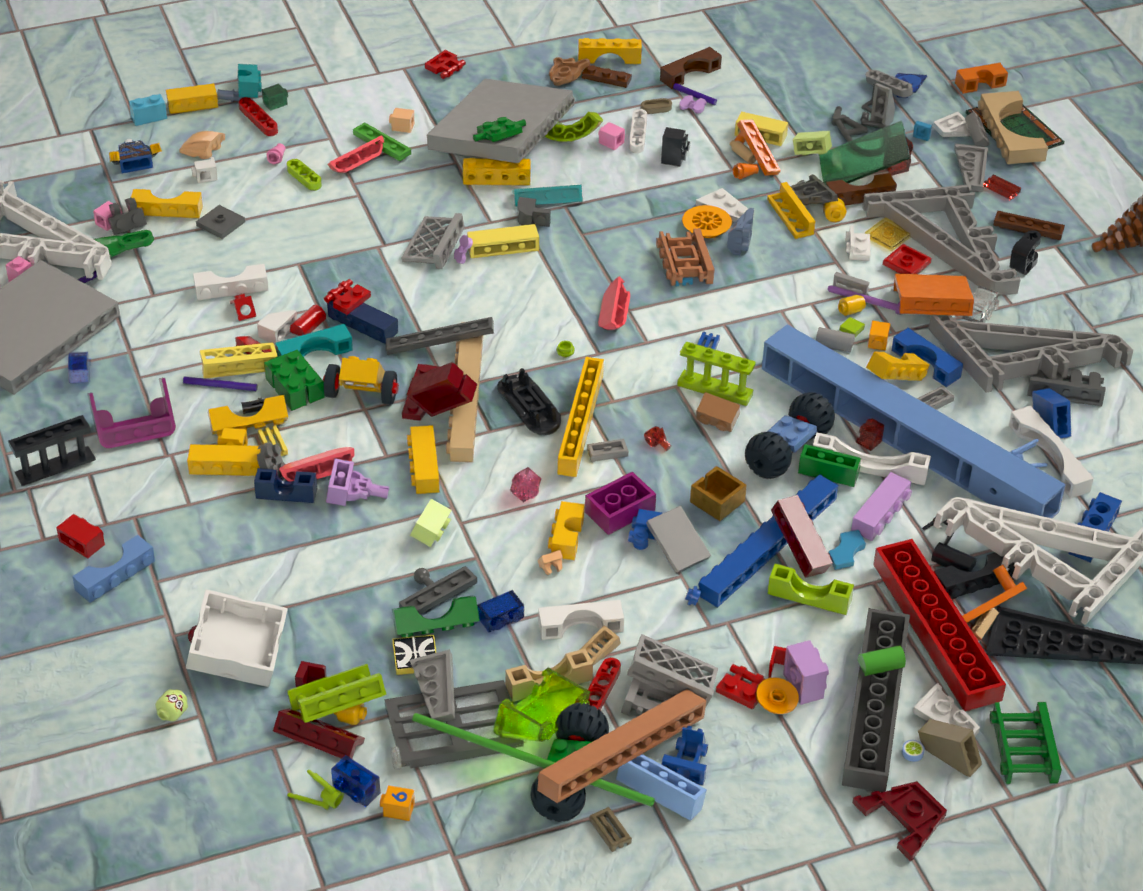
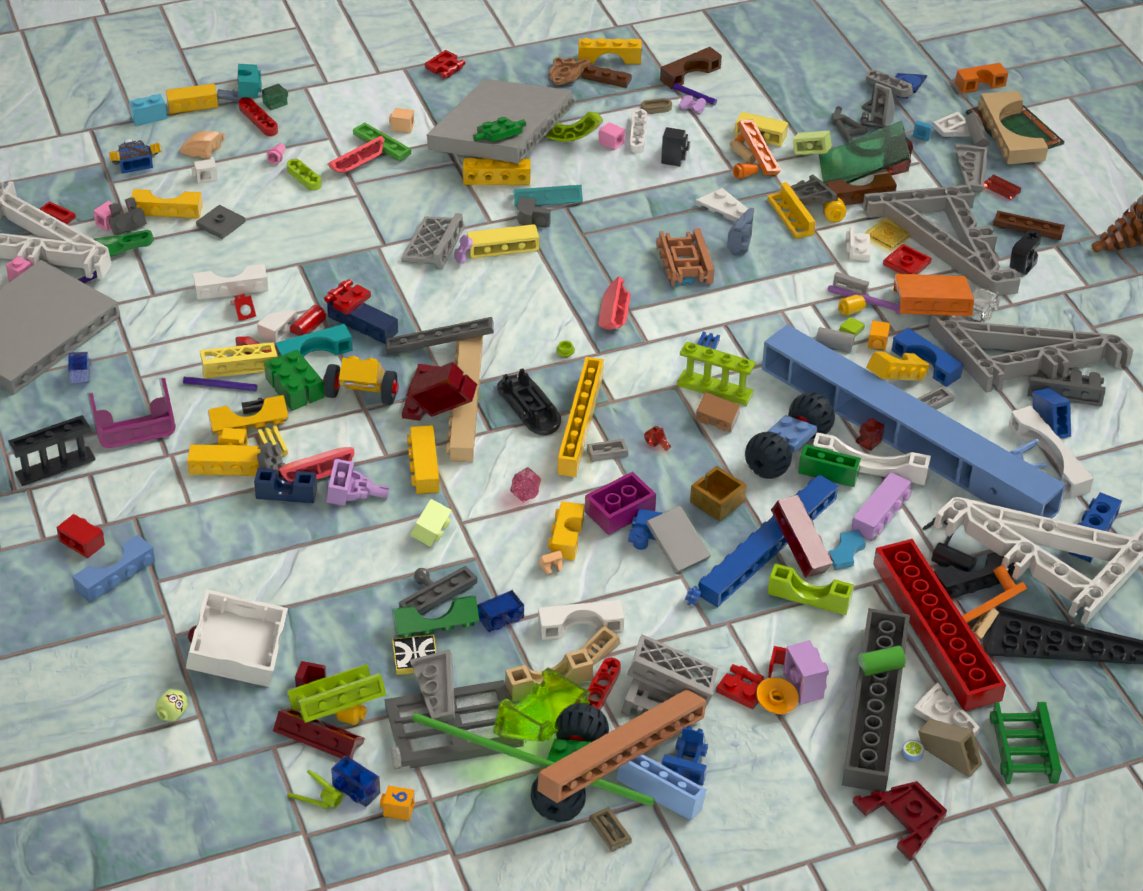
(58, 212): none -> red tile
(710, 219): light orange piece -> none

